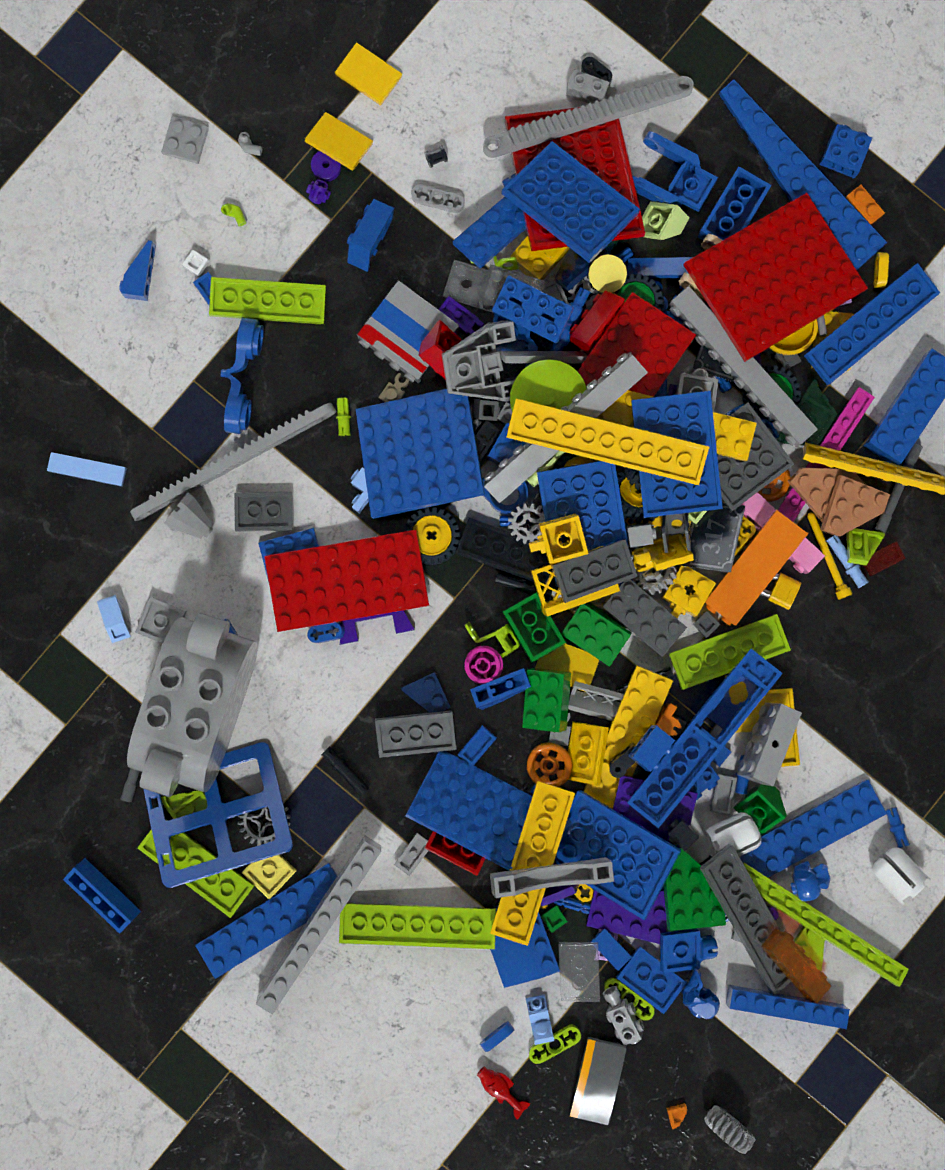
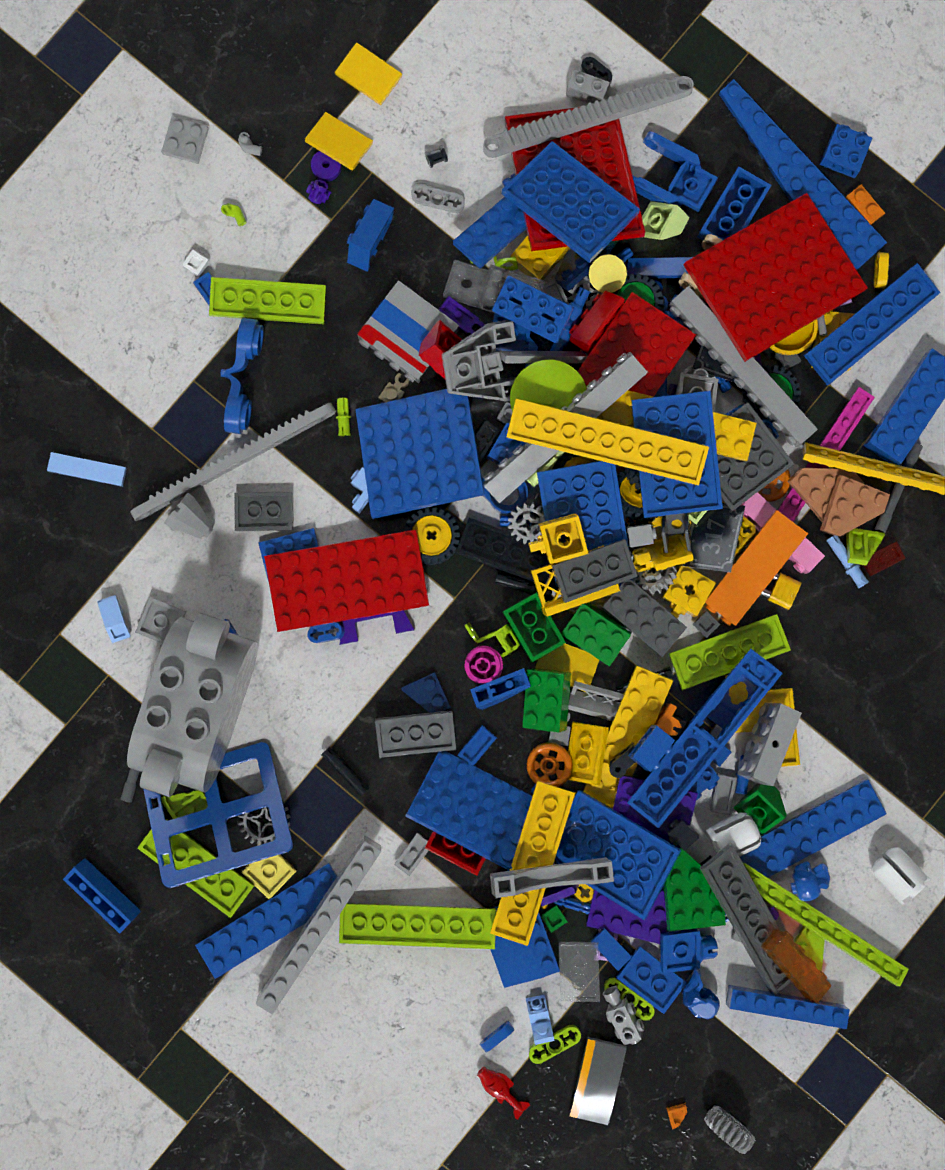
(138, 276): blue slope -> none
(486, 409): dark grey brick -> none
(818, 410): clear green wing -> none
(842, 590): yellow piece -> none
(897, 827): blue pin -> none

